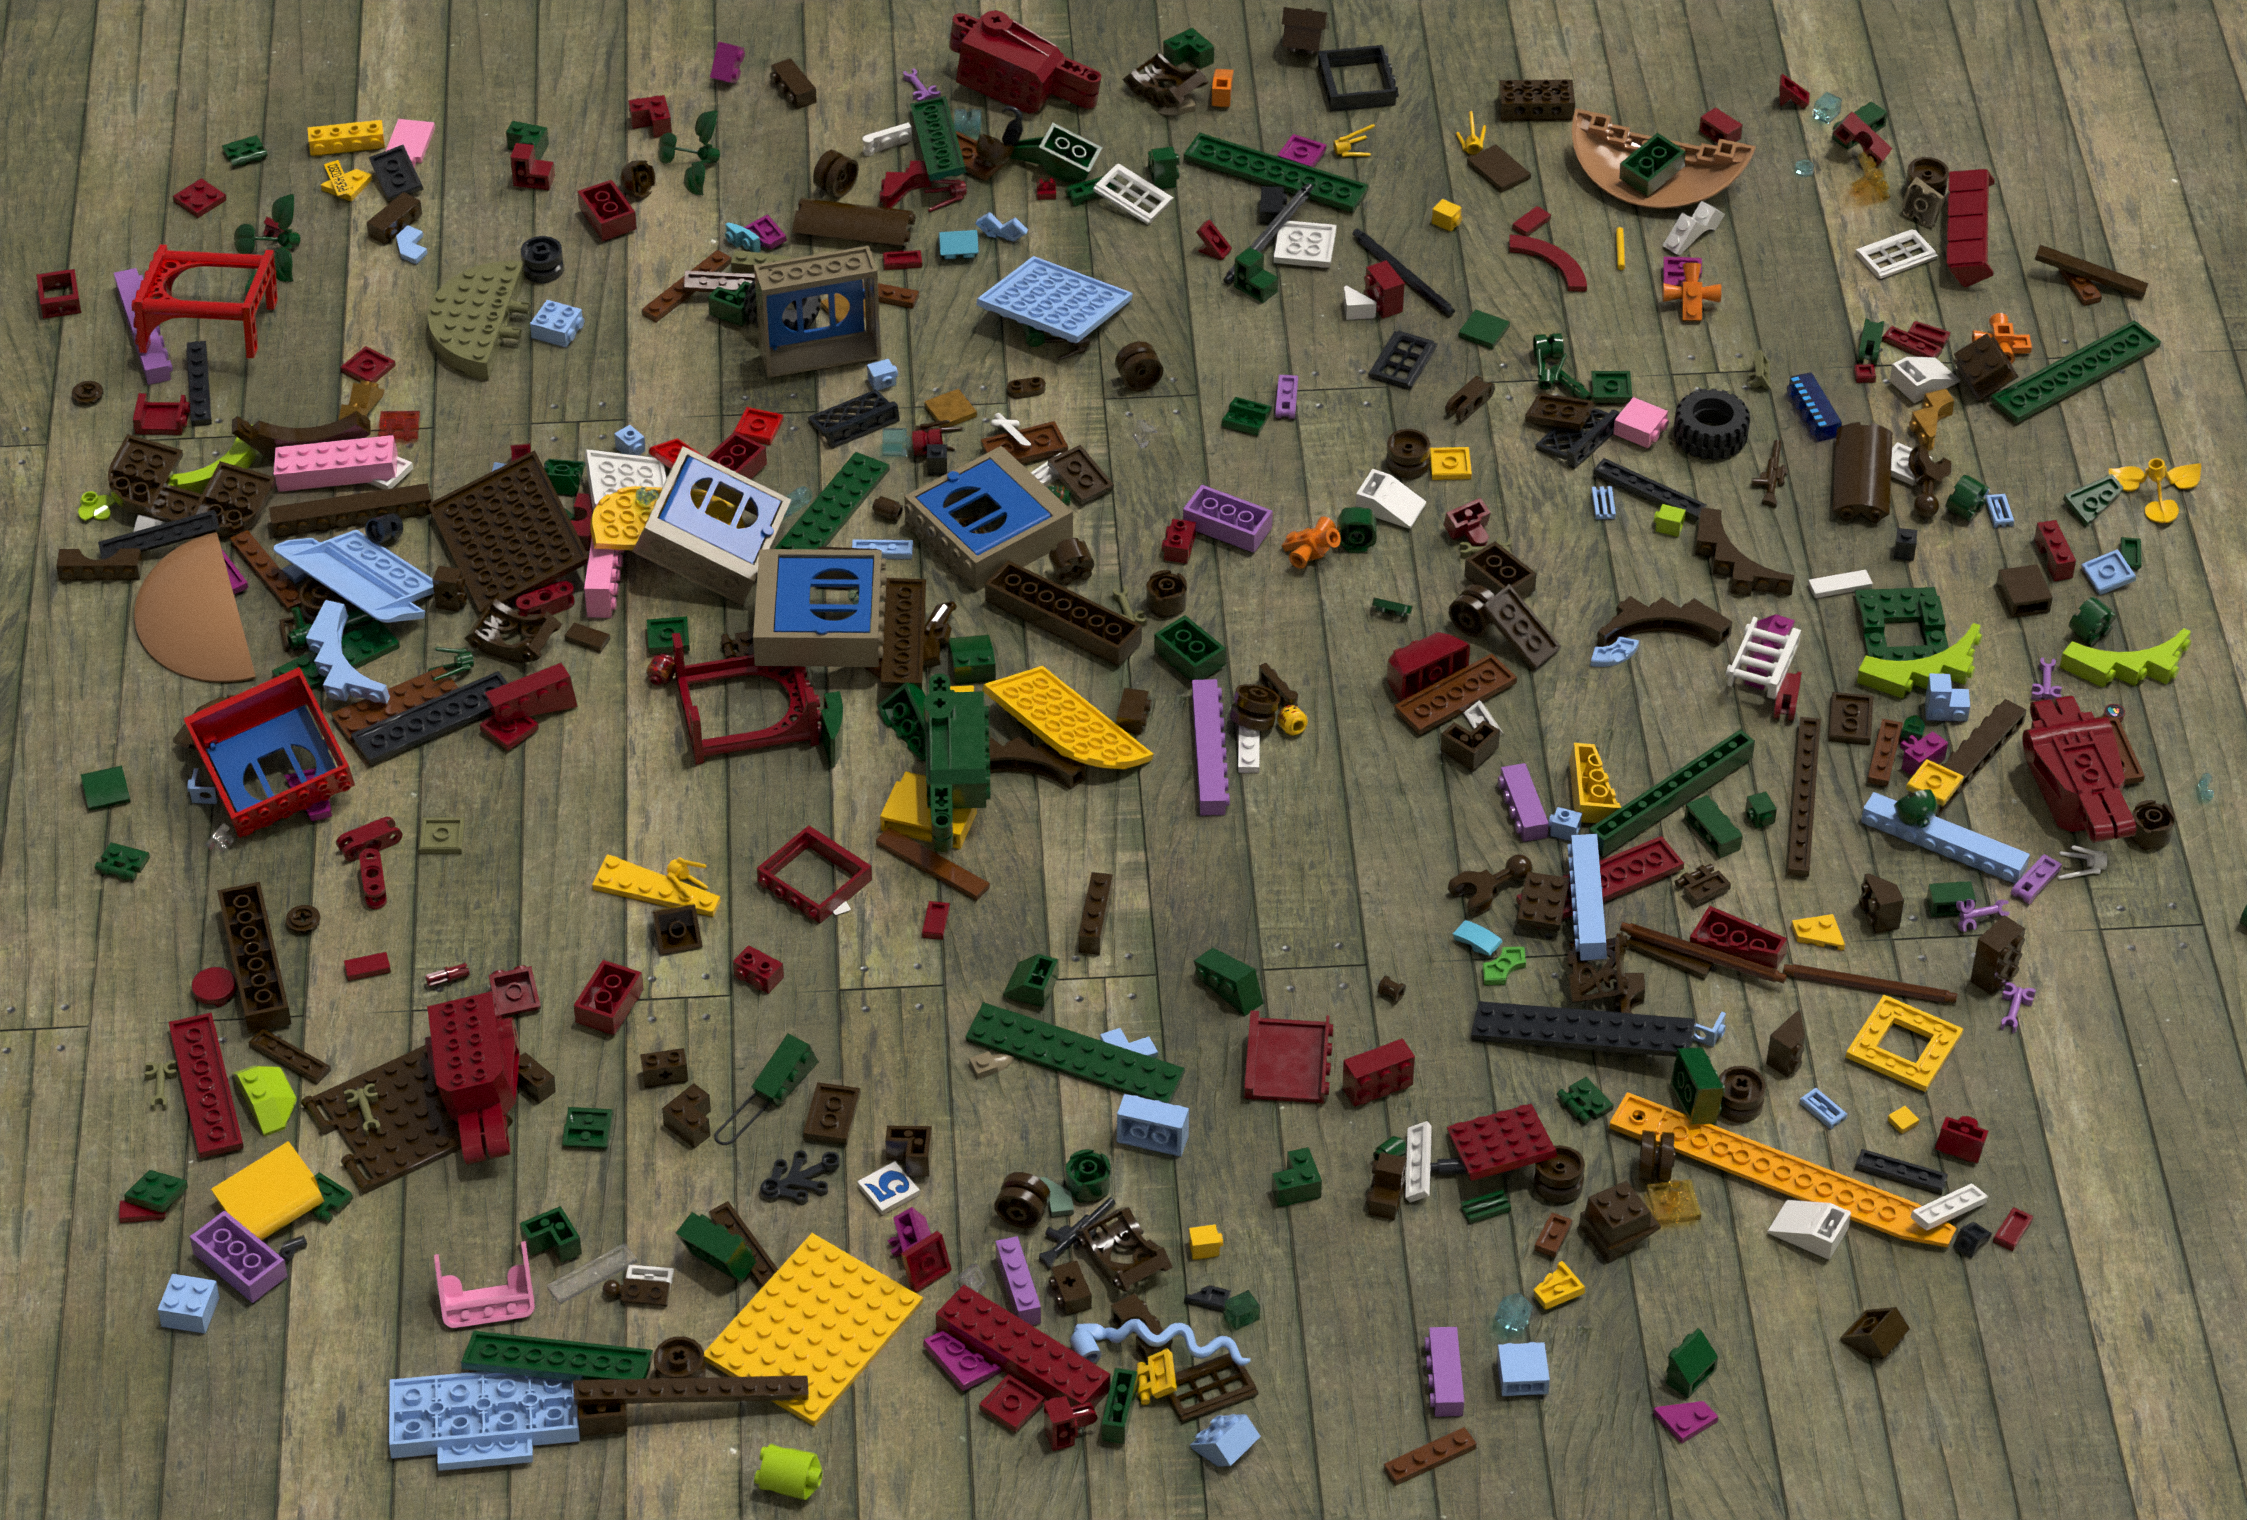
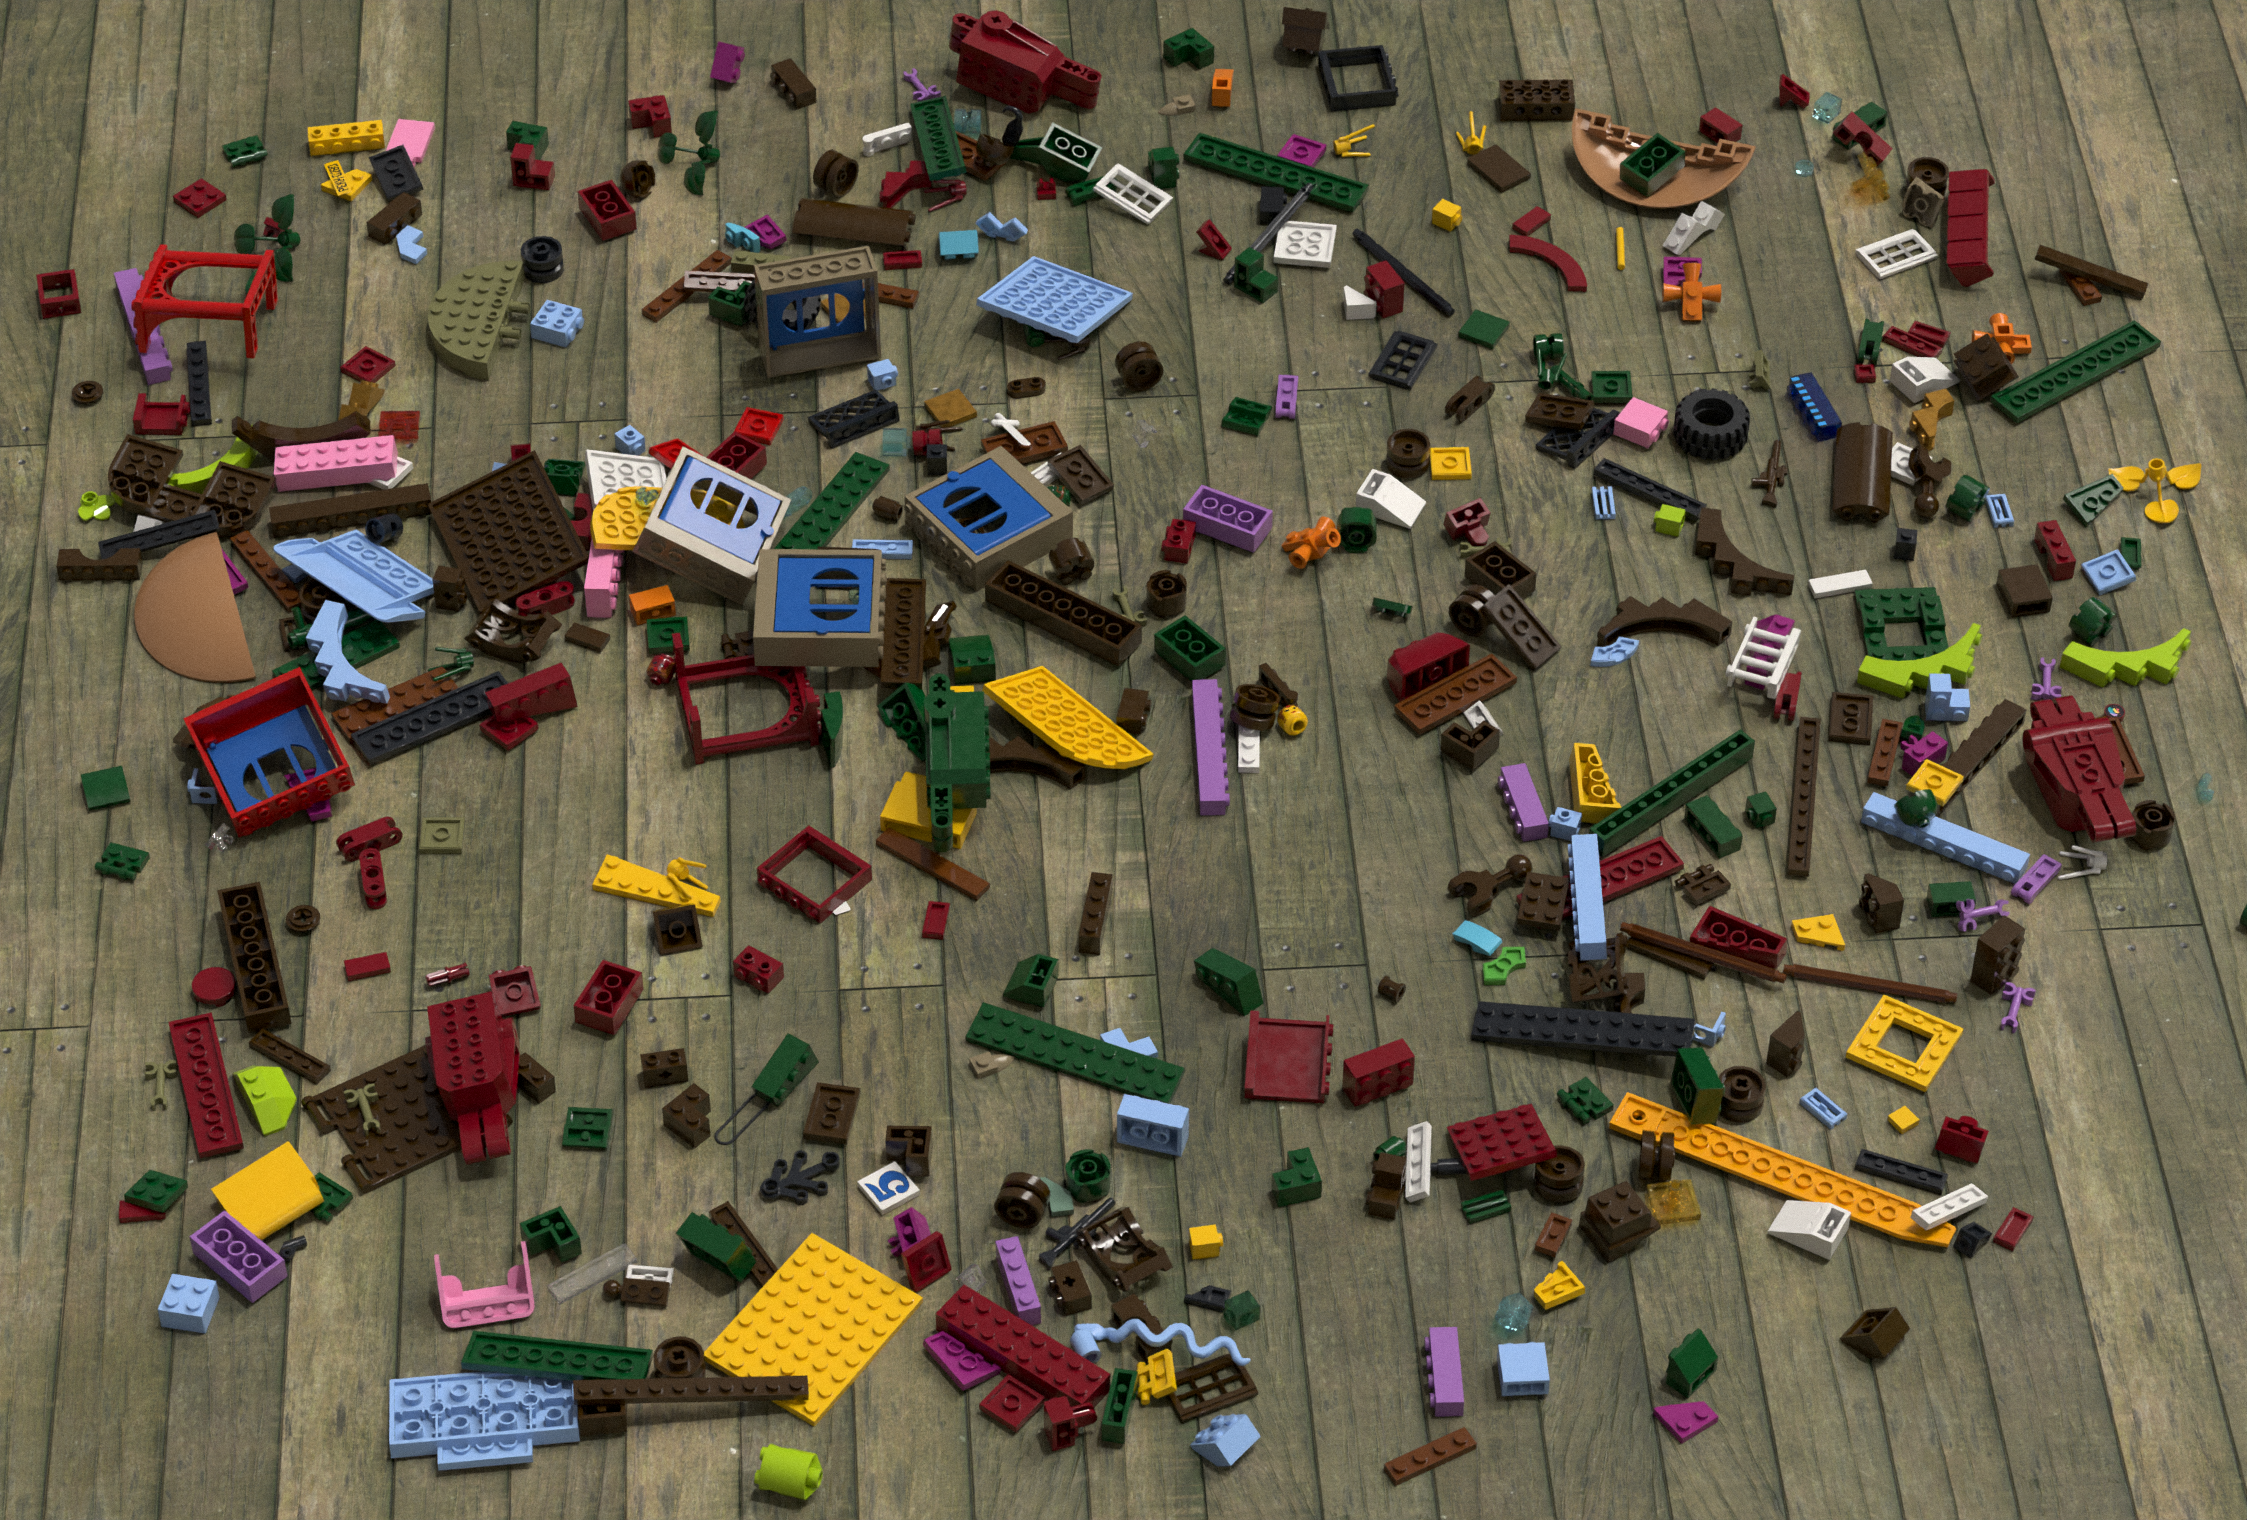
(652, 604): none -> orange brick
(1164, 71): dark brown fence -> none

